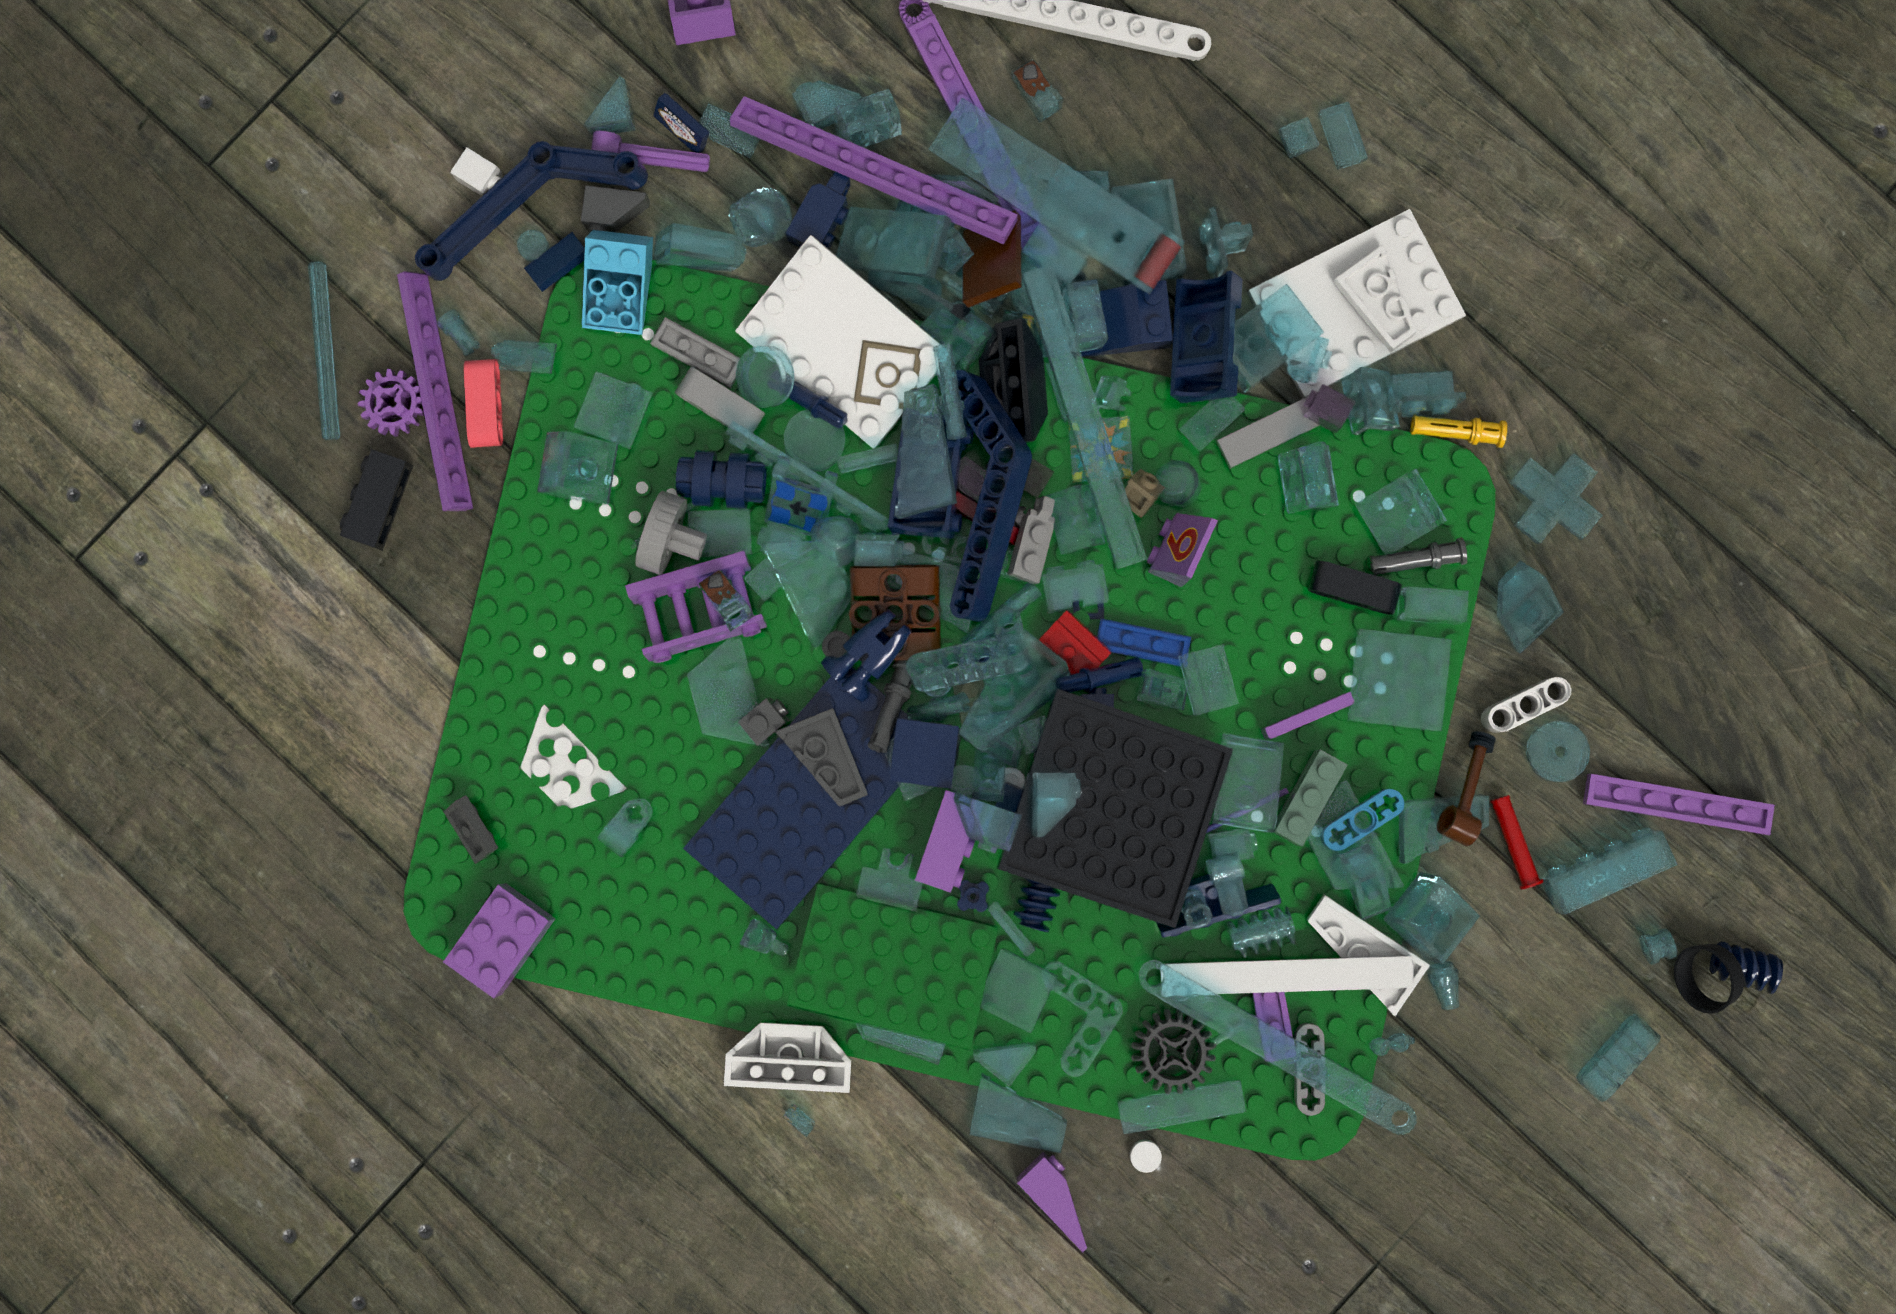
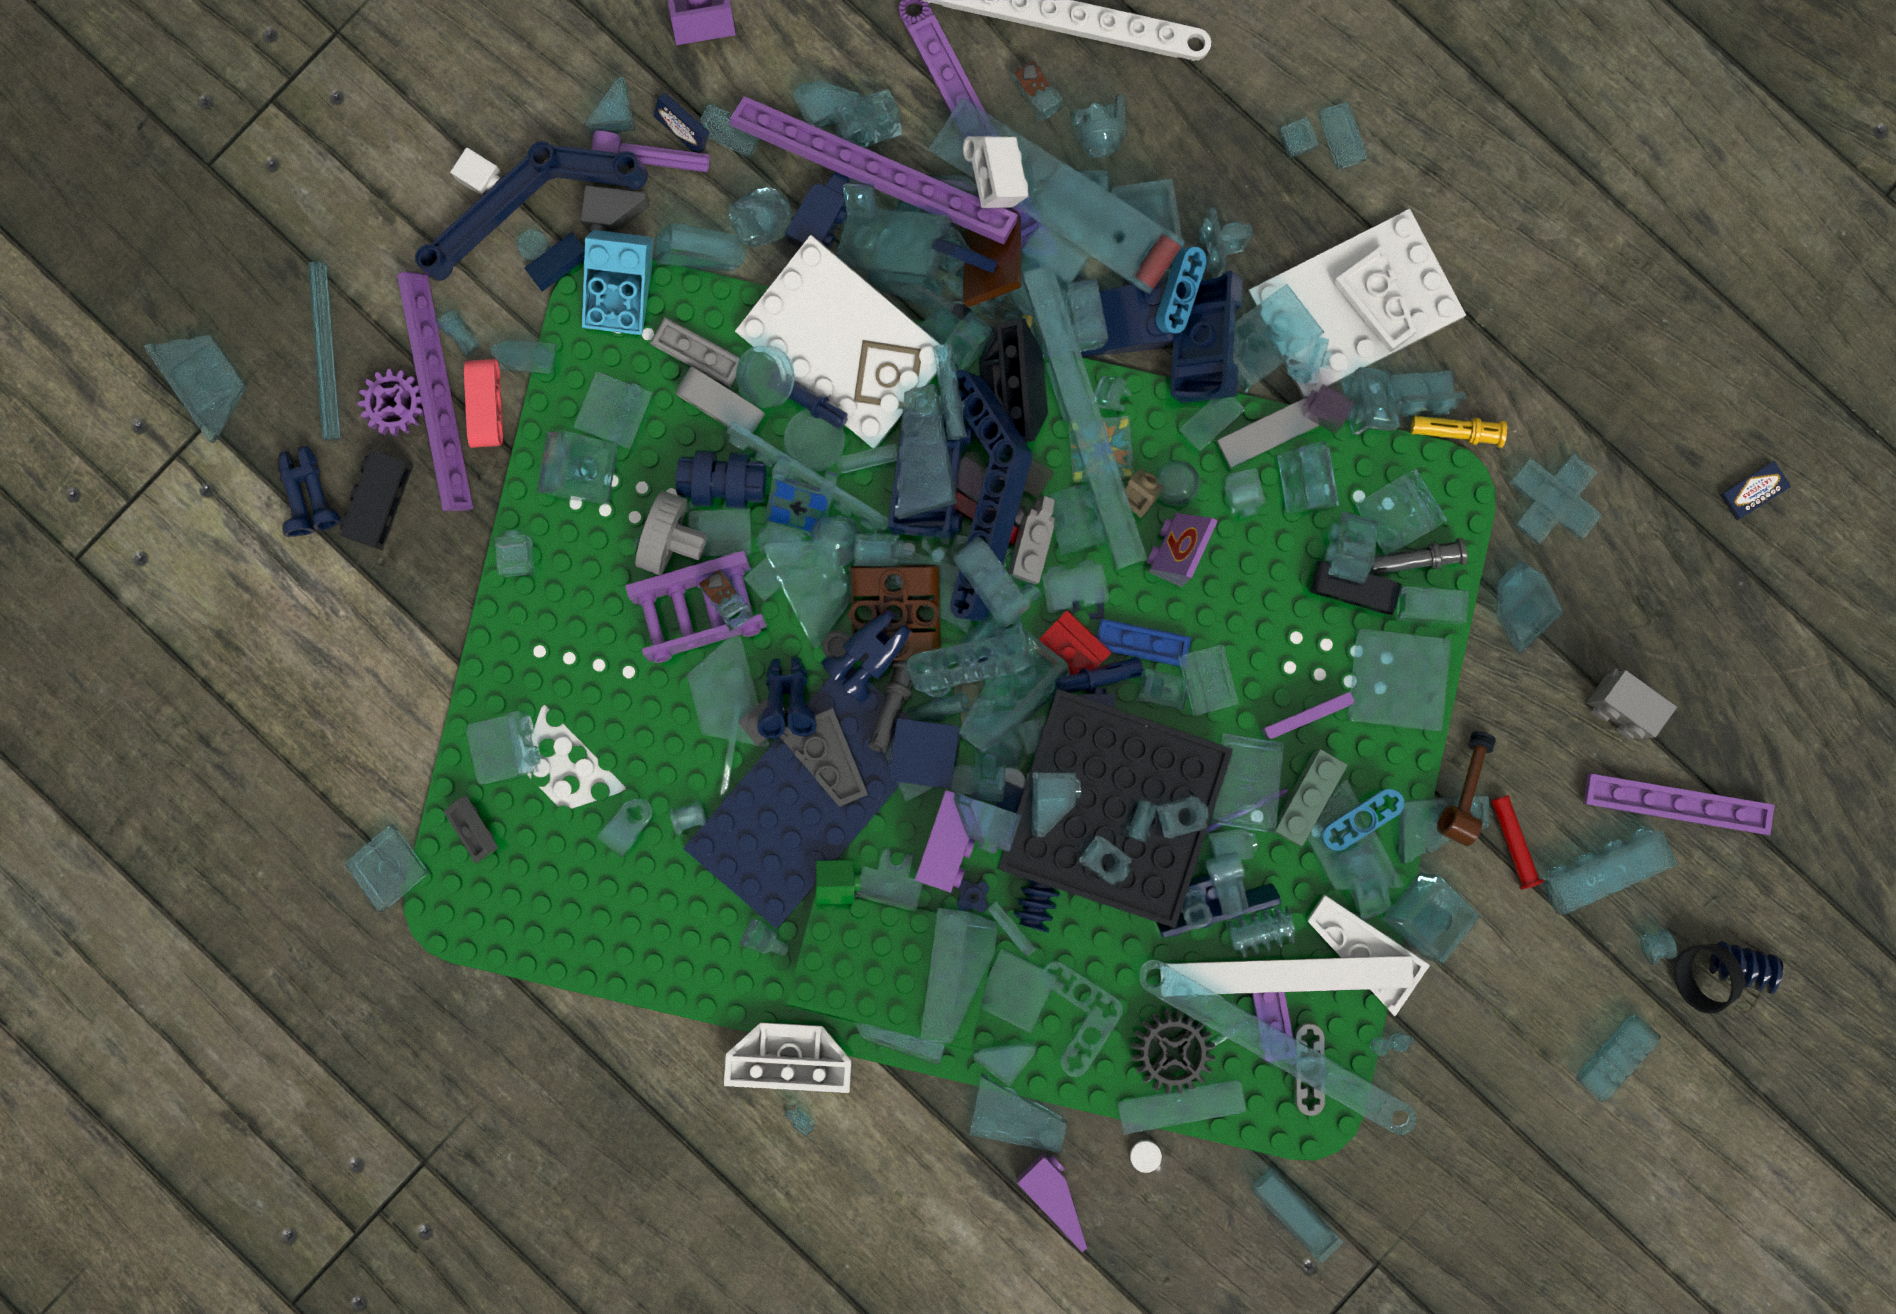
(201, 380): none -> clear light blue wing
(300, 521): none -> dark blue piece
(386, 868): none -> clear light blue tile
(499, 940): medium lavender brick -> none
(503, 747): none -> clear light blue bracket
(514, 554): none -> clear light blue brick
(688, 816): none -> clear light blue bush
(730, 751): none -> clear light blue piece
(799, 717): none -> dark blue piece
(836, 882): none -> green brick
(860, 199): none -> clear light blue plate
(958, 962): none -> clear light blue wedge
(964, 255): none -> dark blue tile
(991, 581): none -> clear light blue beam
(996, 170): none -> white hinge
(1092, 860): none -> clear light blue brick
(1103, 127): none -> clear light blue helmet
(1142, 821): none -> clear light blue pin
(1169, 819): none -> clear light blue brick
(1191, 283): none -> dark azure beam
(1244, 492): none -> clear light blue brick
(1296, 1215): none -> clear light blue piece
(1352, 547): none -> clear light blue brick
(1445, 984): clear light blue cone -> none
(1540, 703): white beam -> none
(1542, 754): clear light blue plate -> none
(1630, 705): none -> light grey brick
(1755, 490): none -> tile

